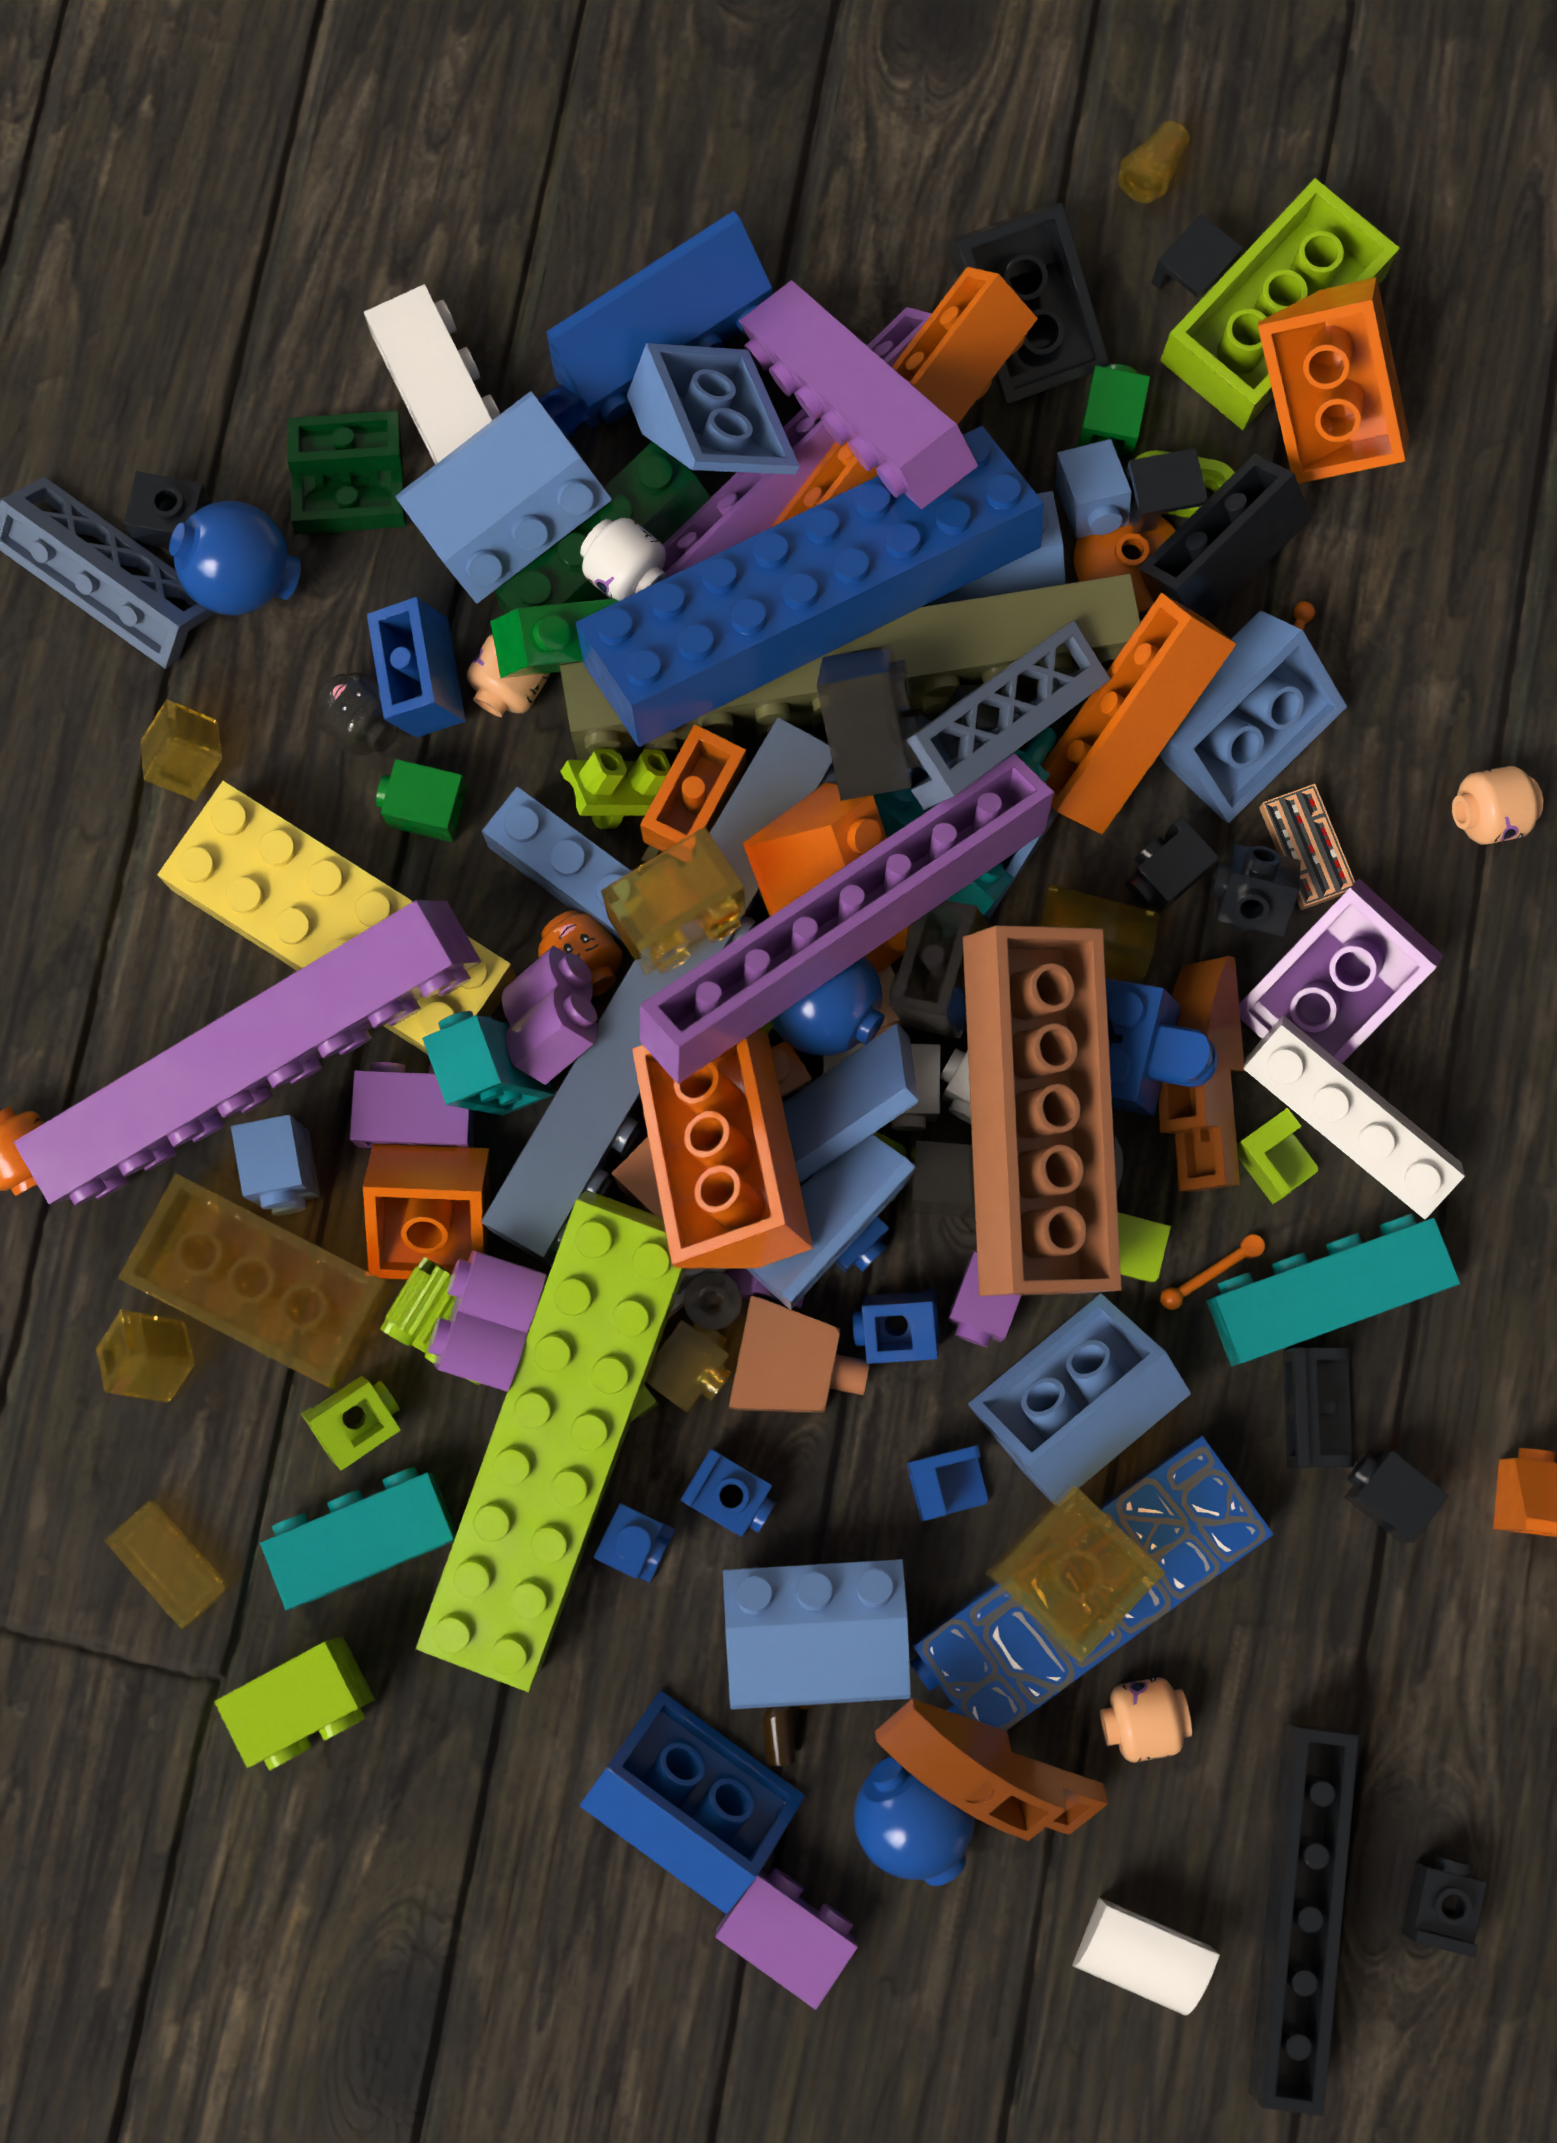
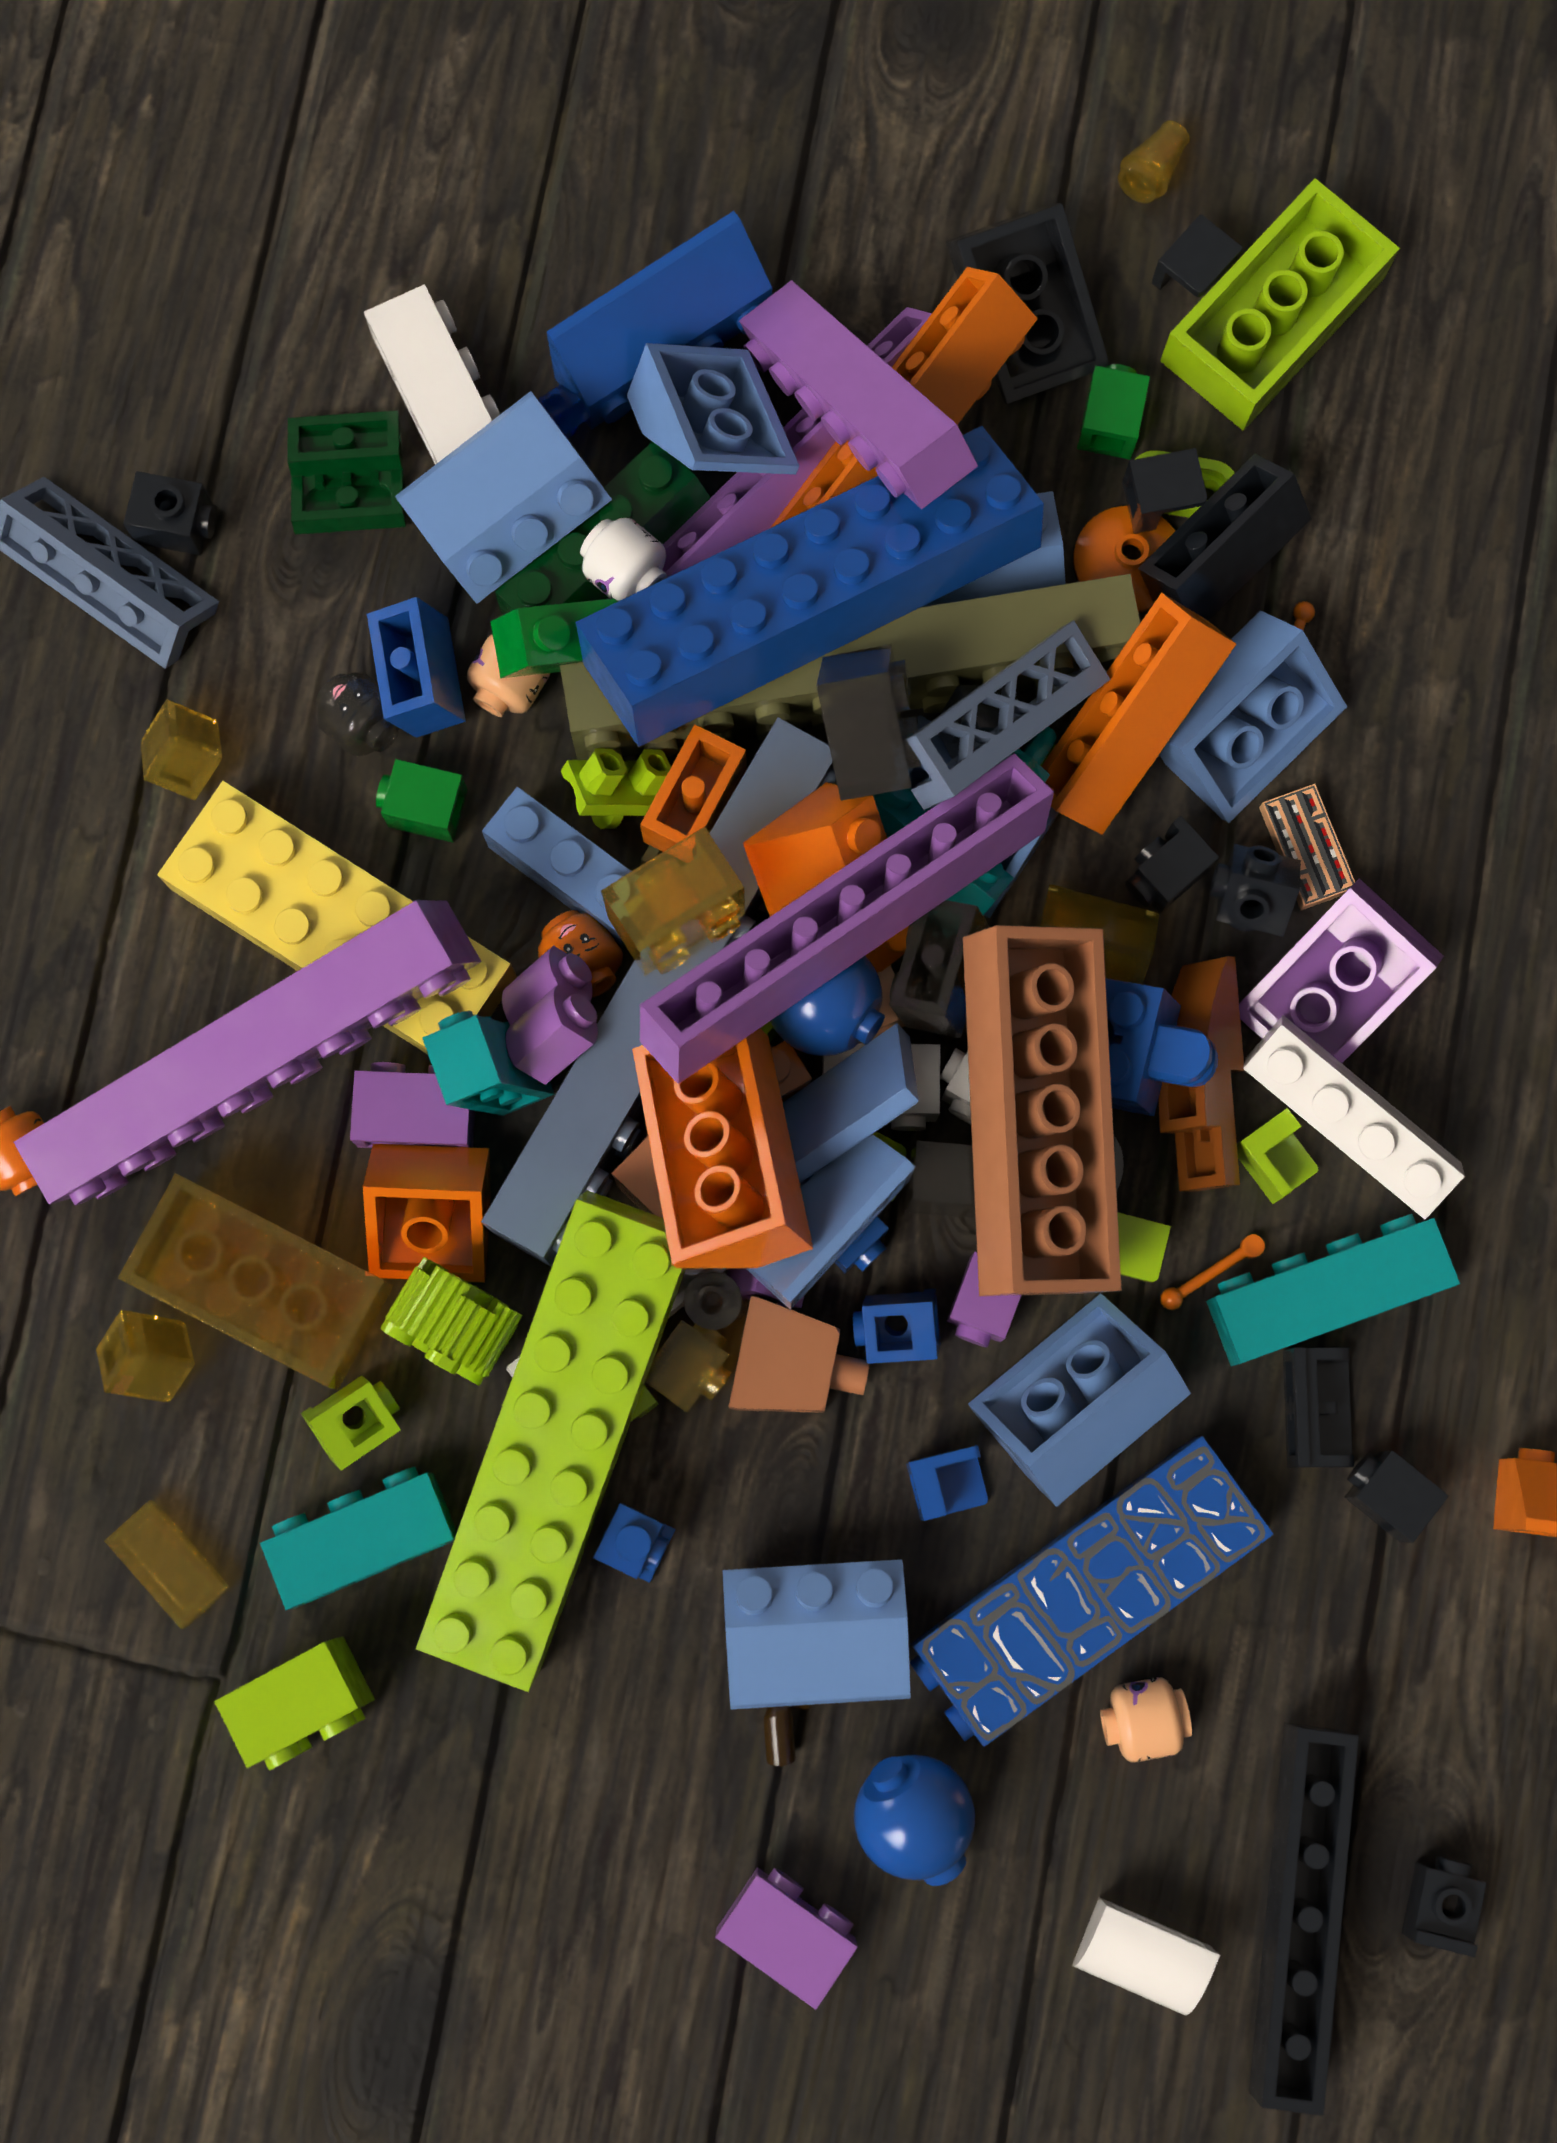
(233, 558): blue brick -> none
(276, 1164): medium blue brick -> none
(487, 1319): medium lavender brick -> none
(693, 1802): blue slope -> none
(712, 1477): blue brick -> none
(982, 1776): dark orange slope -> none
(1075, 1573): clear yellow brick -> none
(1093, 489): medium blue brick -> none
(1335, 382): orange slope -> none
(1498, 805): light nougat head -> none

